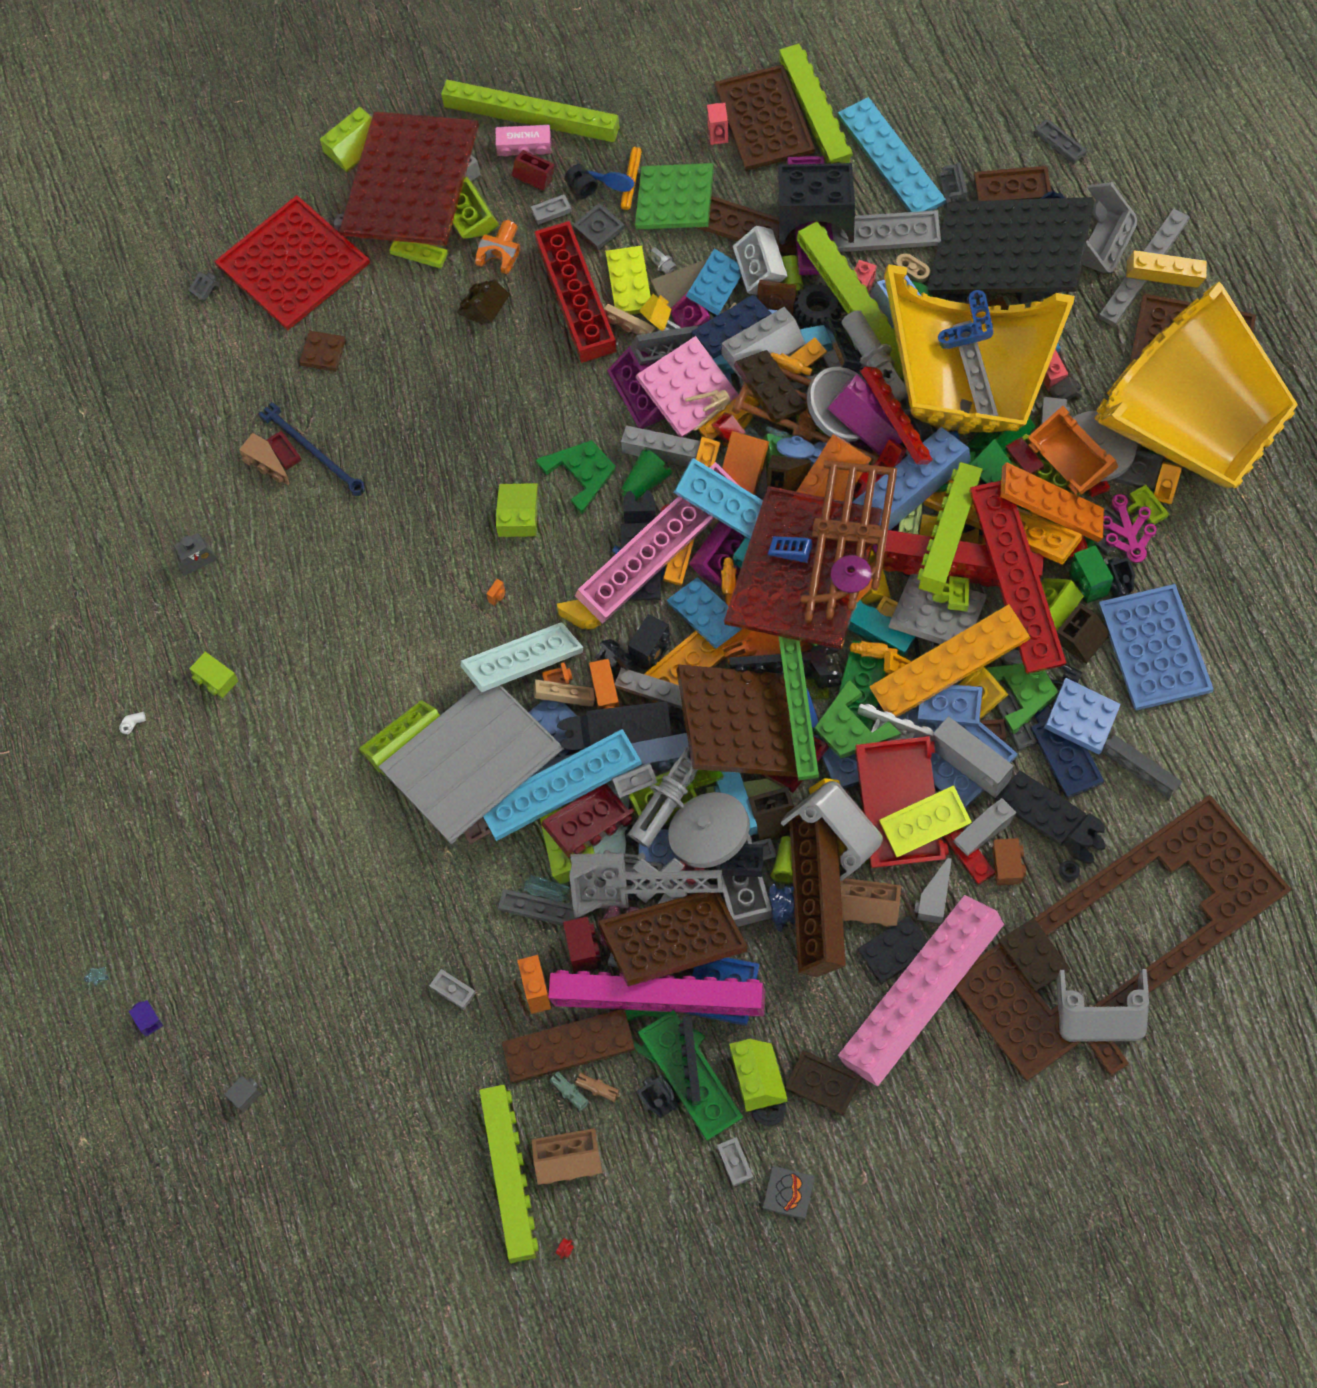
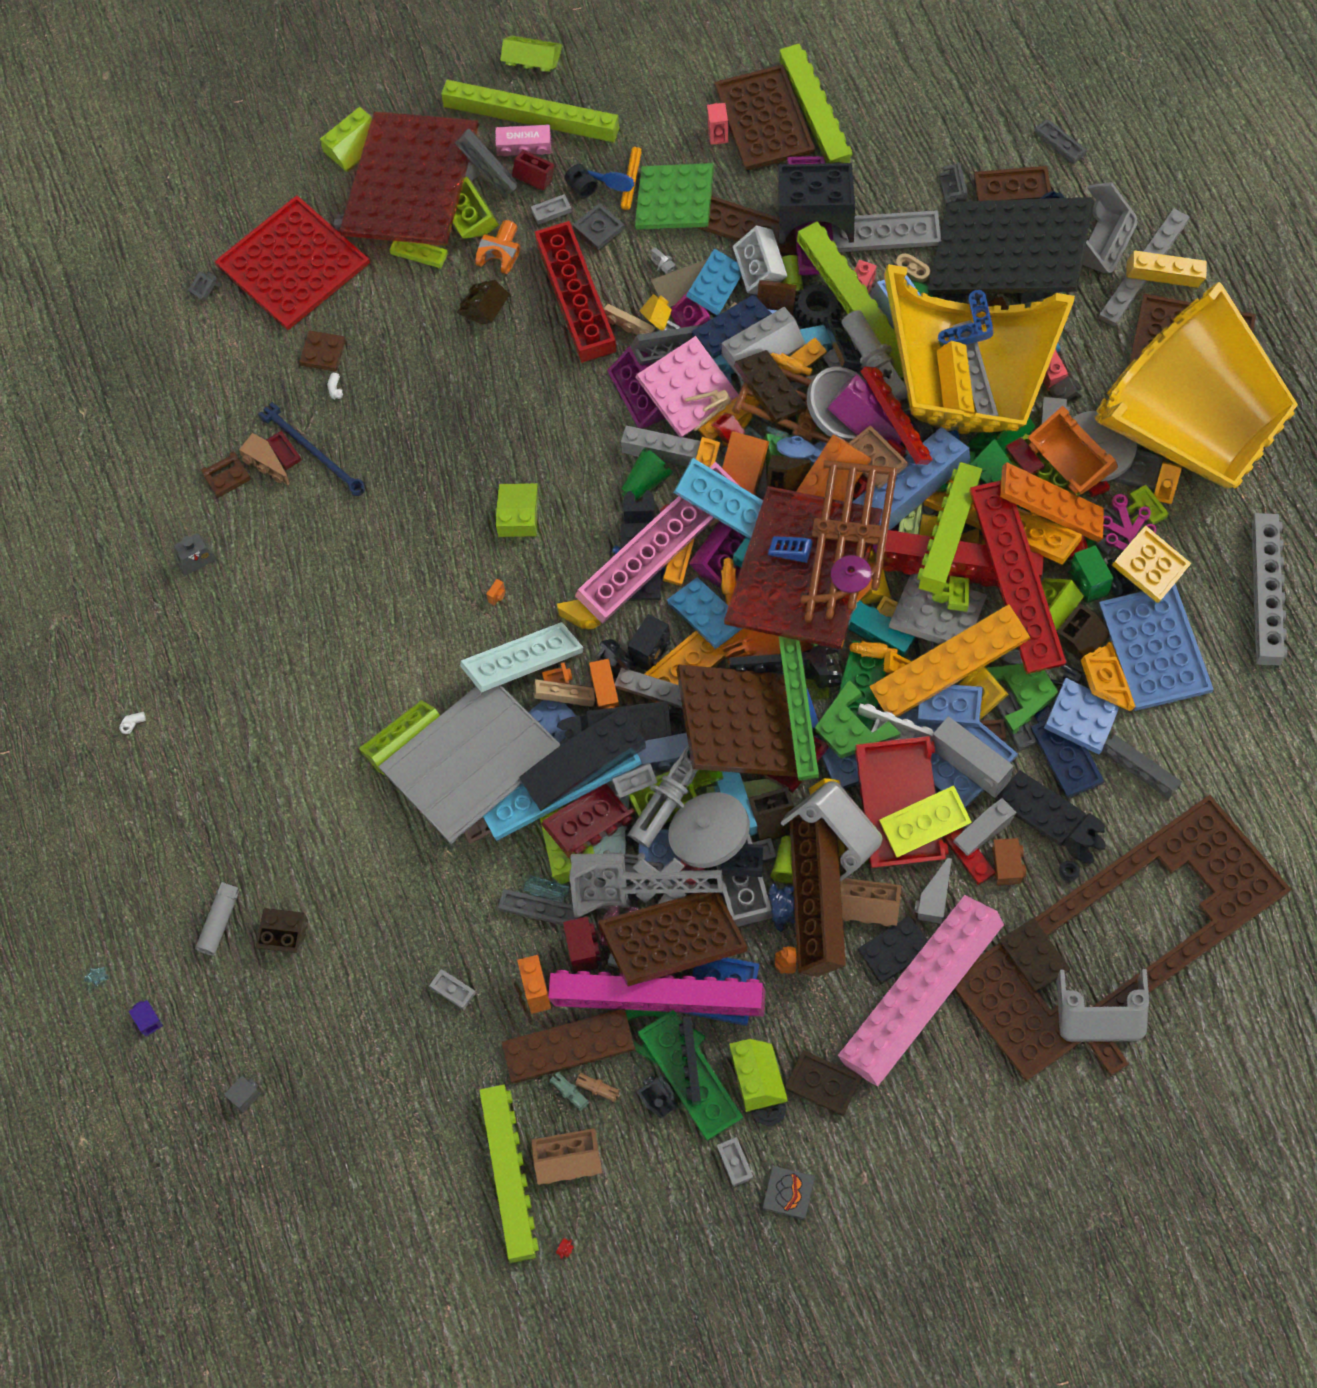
(213, 675): lime brick -> none
(217, 919): none -> light grey piece
(229, 478): none -> reddish brown plate
(281, 930): none -> dark brown slope
(332, 386): none -> white arm
(486, 163): none -> dark grey fence
(530, 53): none -> lime slope
(583, 758): none -> black slope
(586, 464): green wing -> none
(628, 278): neon yellow plate -> none
(786, 960): none -> orange rock
(880, 452): none -> medium nougat tile
(891, 157): medium azure plate -> none
(955, 377): none -> yellow brick
(1107, 677): none -> light orange wing
(1151, 564): none -> yellow plate
(1265, 652): none -> light grey brick

